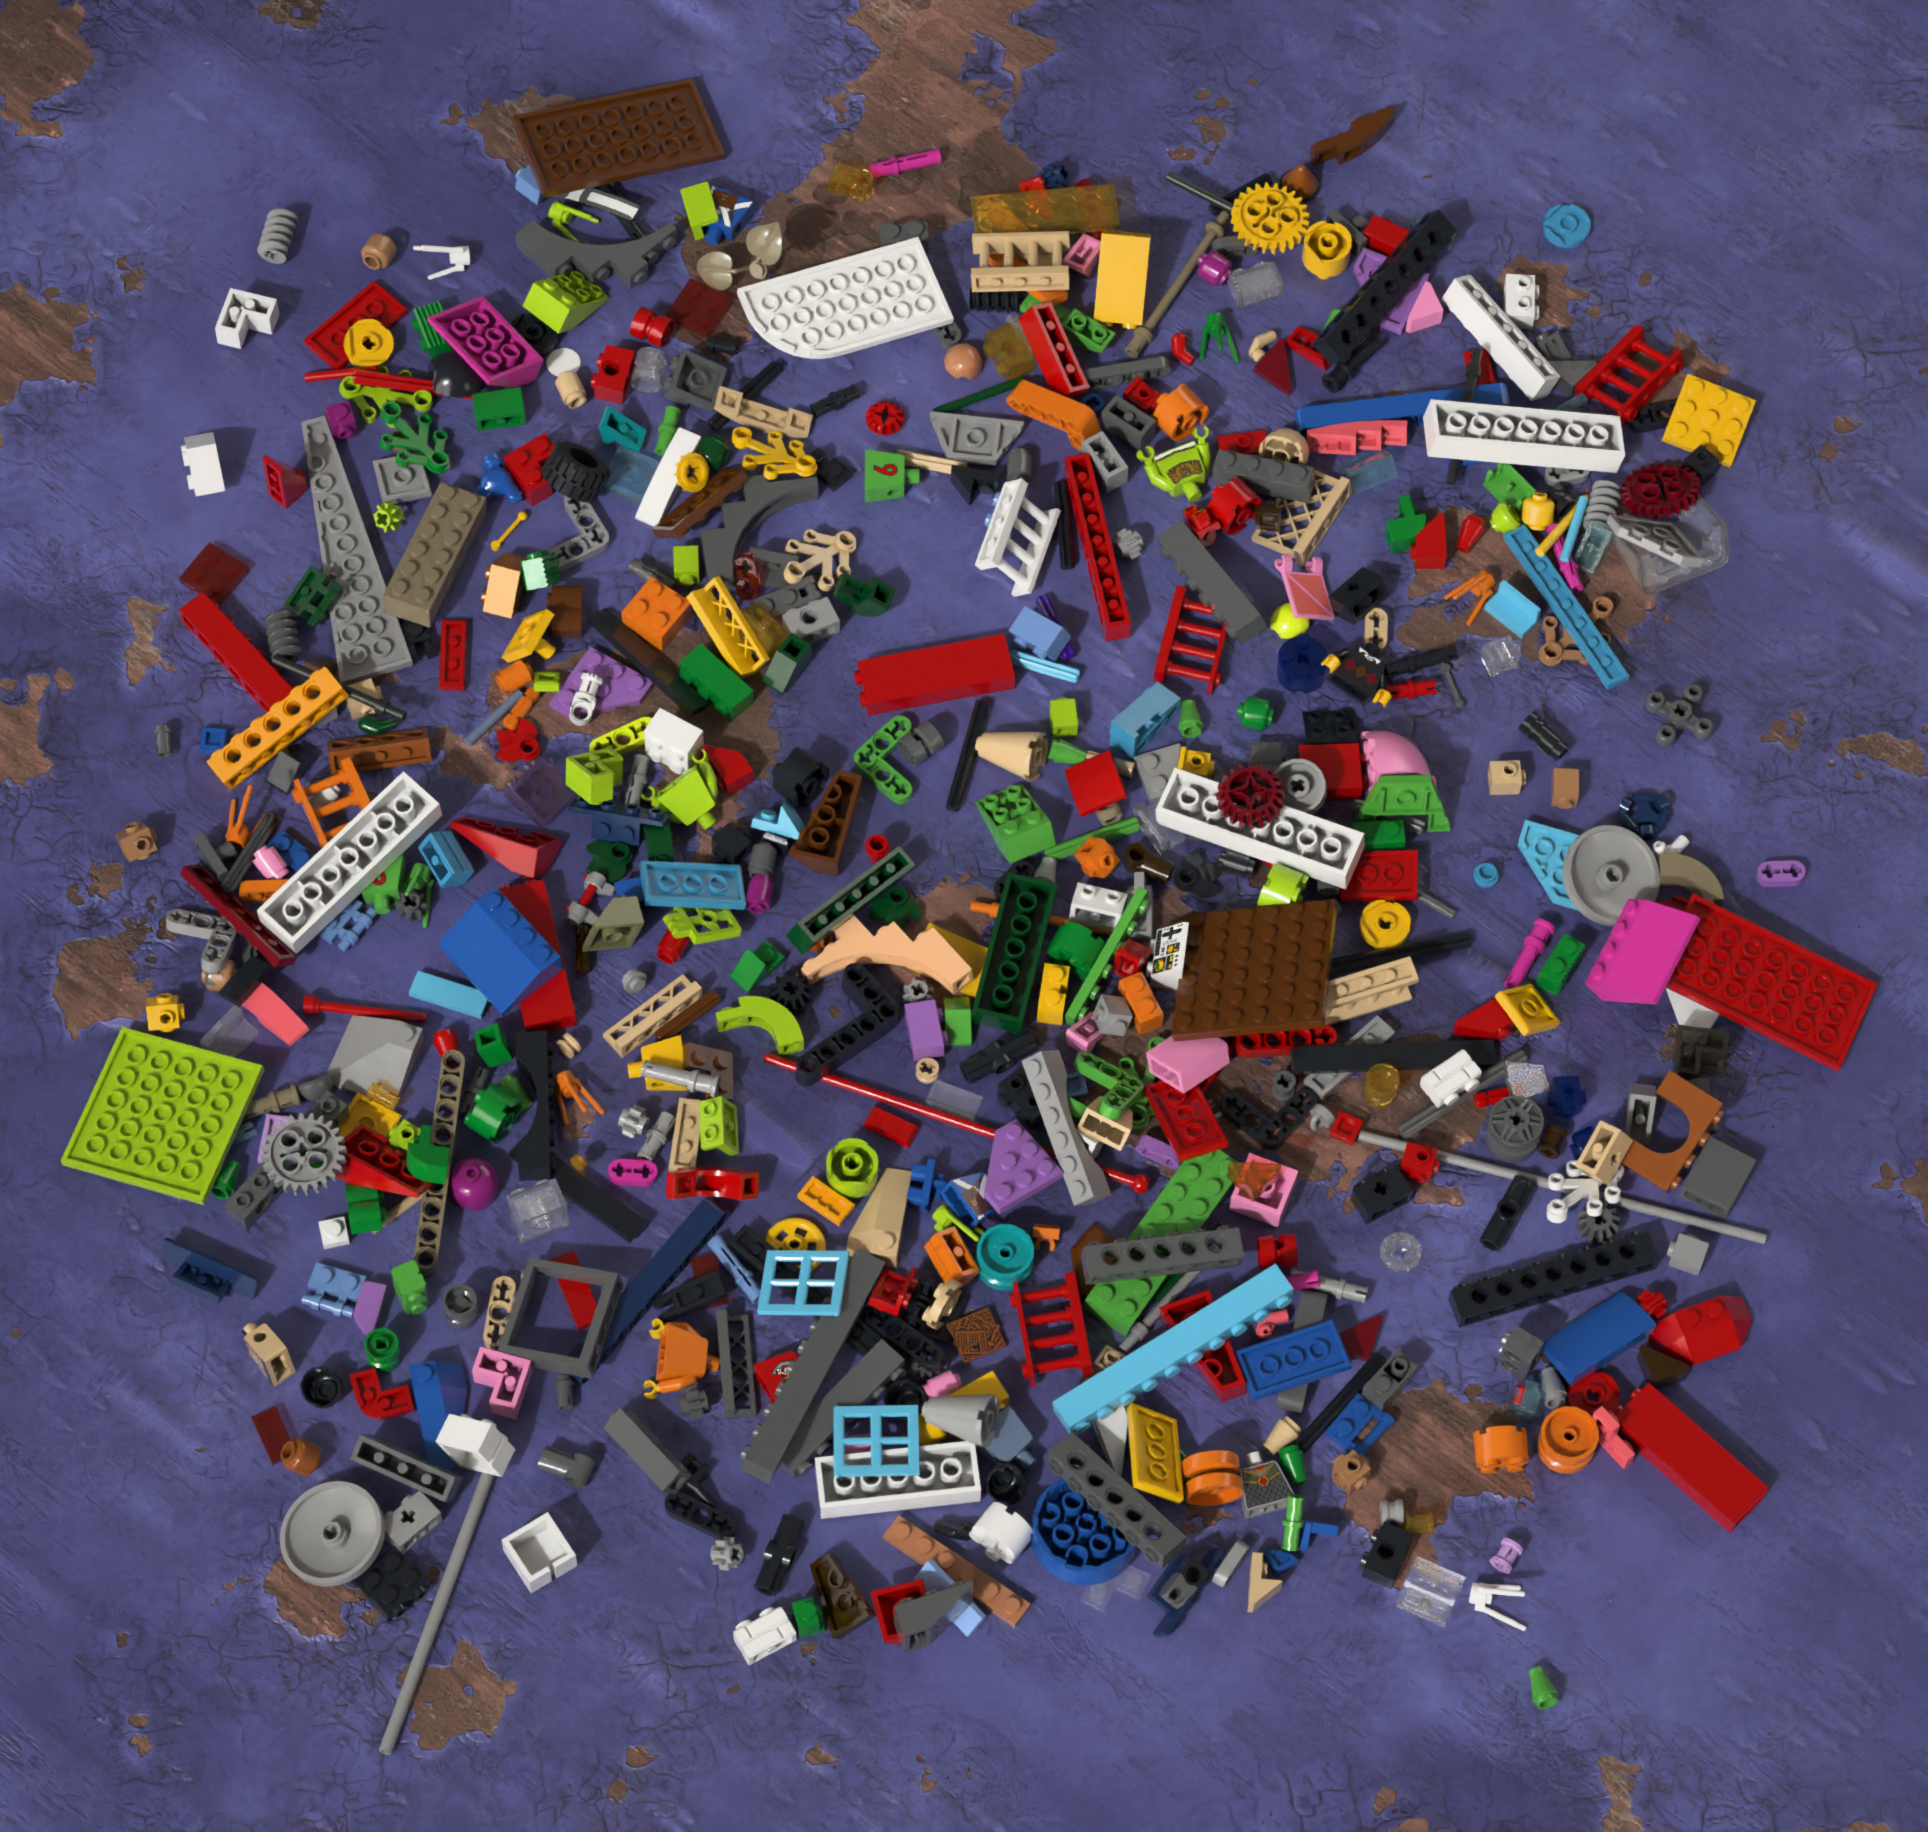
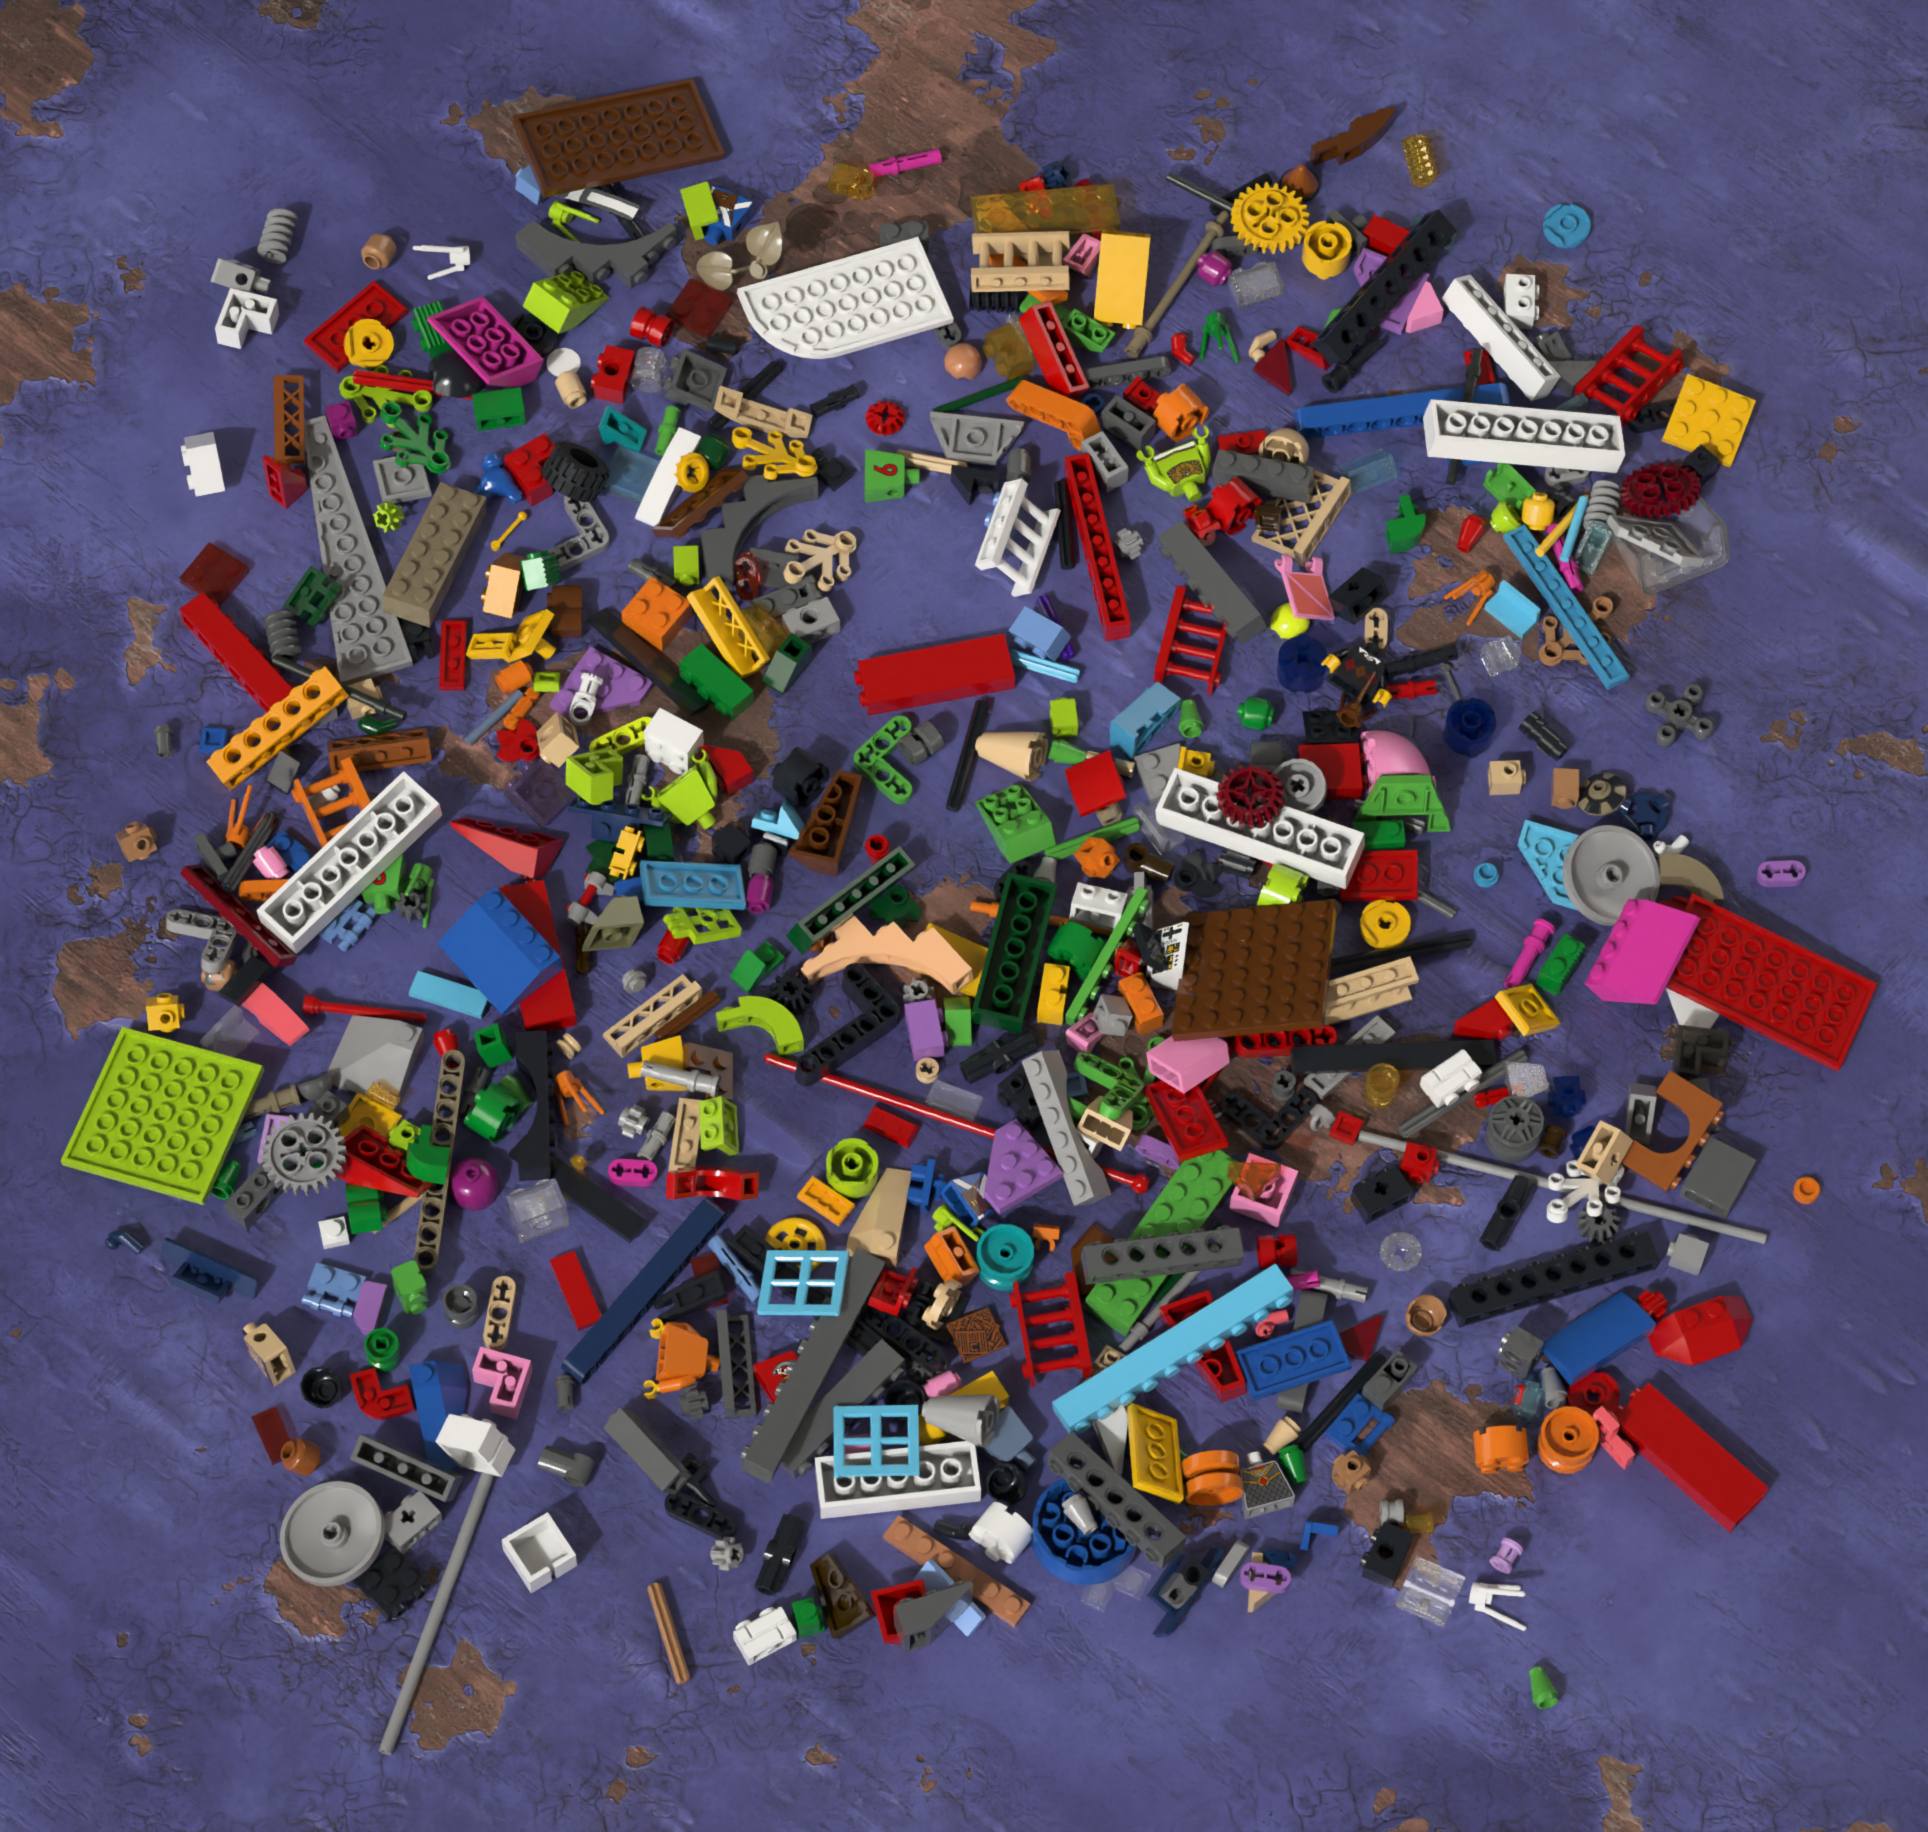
(123, 1238): none -> dark blue arm
(230, 272): none -> light grey torso
(279, 414): none -> dark orange fence
(335, 374): red bar -> none
(446, 859): dark azure brick -> none
(489, 649): none -> yellow tile
(557, 740): none -> tan brick
(591, 1352): dark grey window -> none
(631, 844): none -> yellow hinge
(668, 1633): none -> medium nougat axle
(864, 599): dark green brick -> none
(1079, 1513): none -> light grey cone
(1149, 947): none -> black tile
(1265, 1571): none -> medium lavender beam
(1293, 1522): bright green pin -> none
(1351, 713): none -> reddish brown plant
(1362, 435): coral slope -> none
(1420, 160): none -> clear yellow piece
(1425, 1315): none -> medium nougat hair
(1430, 545): red slope -> none
(1470, 727): none -> clear blue brick
(1602, 801): none -> dish
(1659, 1368): dark brown slope -> none
(1806, 1190): none -> orange tile

